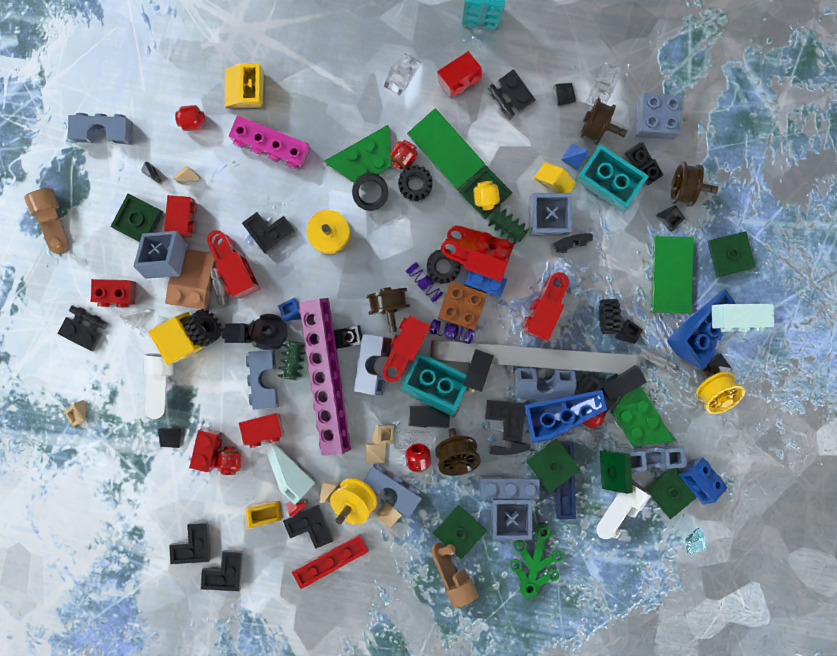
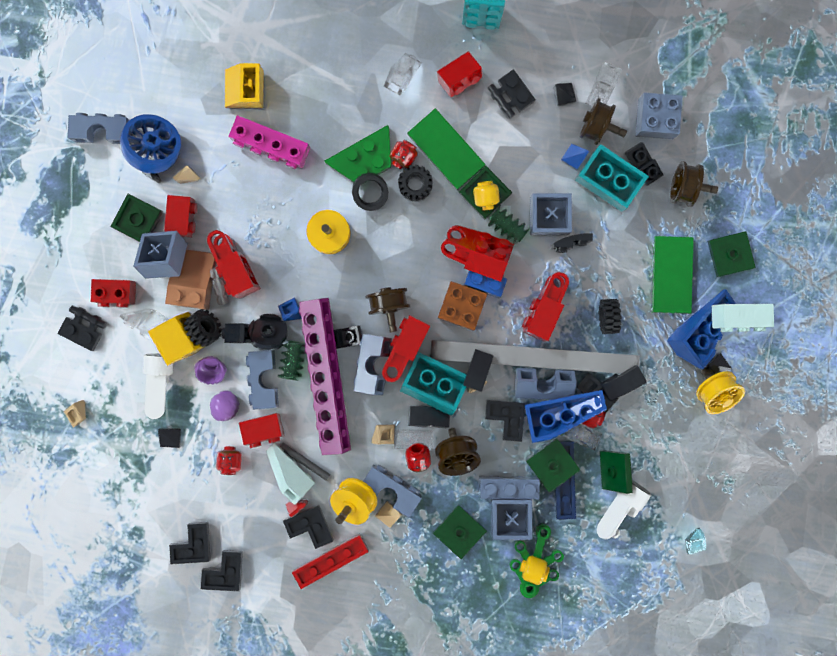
(43, 206): medium nougat piece -> none
(150, 143): none -> blue piece
(189, 118): red head -> none
(205, 450): red brick -> none
(210, 370): none -> medium lavender hair
(224, 406): none -> medium lavender hair
(262, 513): yellow slope -> none
(265, 236): black plate -> none
(305, 462): none -> dark grey bar
(327, 490): tan slope -> none
(375, 453): tan slope -> none
(424, 282): dark purple piece -> none
(437, 276): black tyre -> none
(451, 331): dark purple piece -> none
(458, 585): medium nougat piece -> none
(513, 448): black slope -> none
(534, 570): none -> yellow head
(555, 178): yellow slope -> none
(629, 332): black slope -> none
(640, 419): green wing -> none
(657, 359): light grey axle -> none
(662, 456): sand blue arch -> none
(671, 217): black slope -> none
(671, 492): dark green plate -> none
(703, 481): blue brick -> none

